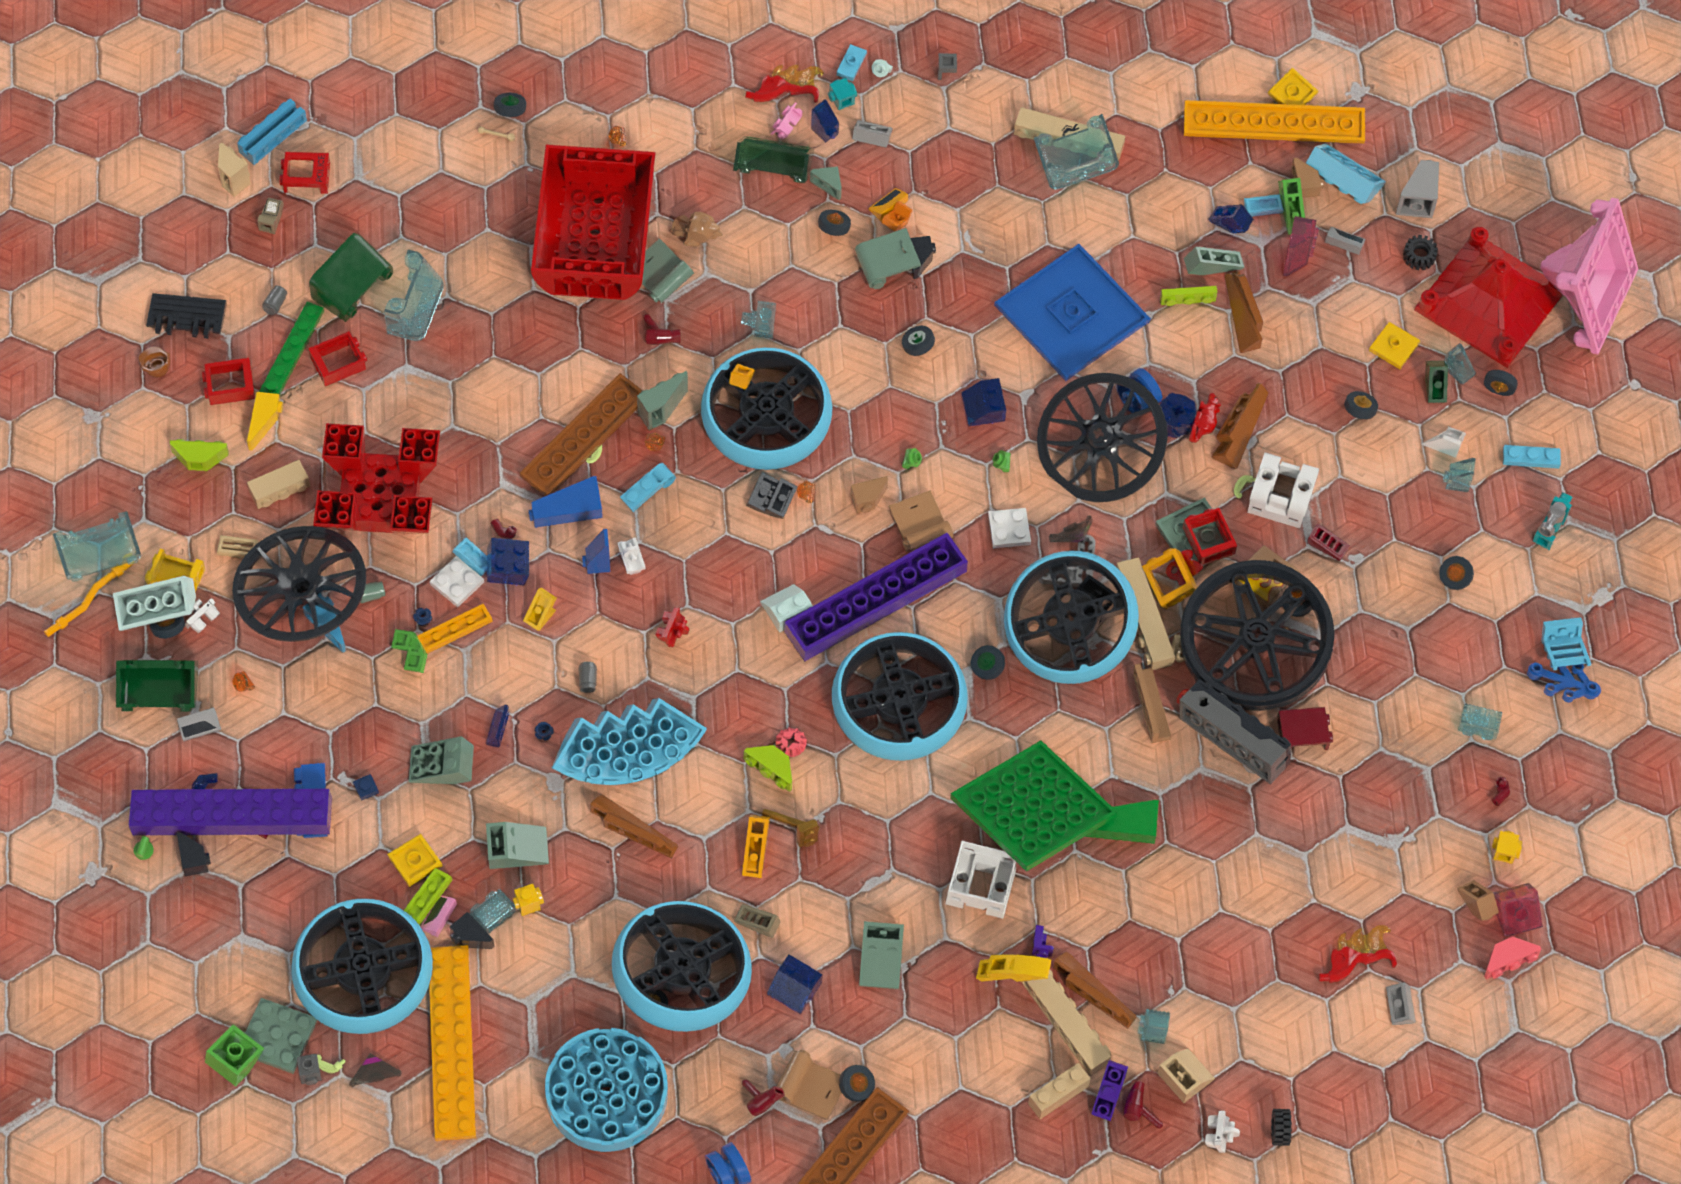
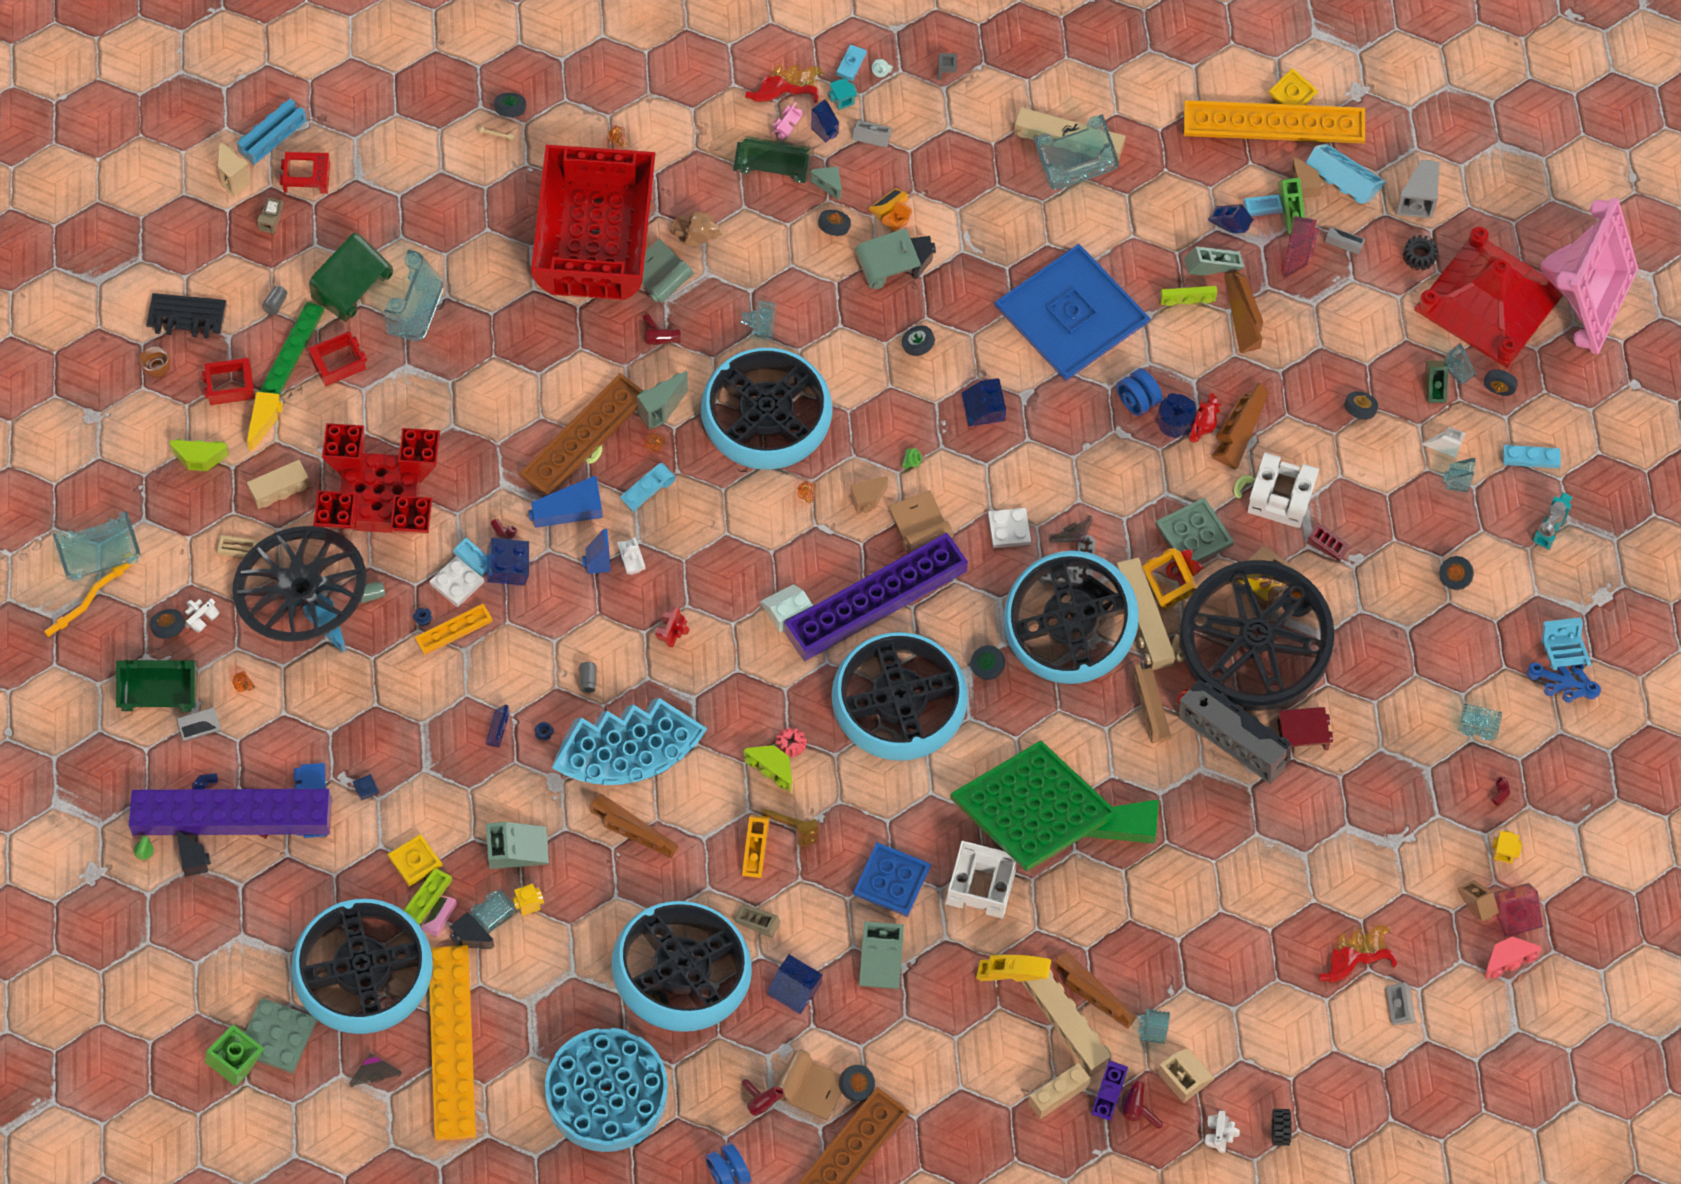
(154, 602): light aqua slope -> none
(169, 567): yellow panel -> none
(309, 1069): dark grey bracket -> none
(329, 1068): yellowish green piece -> none
(416, 653): bright green tile -> none
(442, 762): sand green slope -> none
(540, 609): yellow slope -> none
(741, 376): light orange slope -> none
(771, 496): slope -> none
(892, 879): none -> blue plate
(1001, 460): bright green plate -> none
(1040, 948): dark purple bracket -> none
(1104, 445): black wheel -> none
(1216, 552): red window -> none
(1394, 345): yellow plate -> none

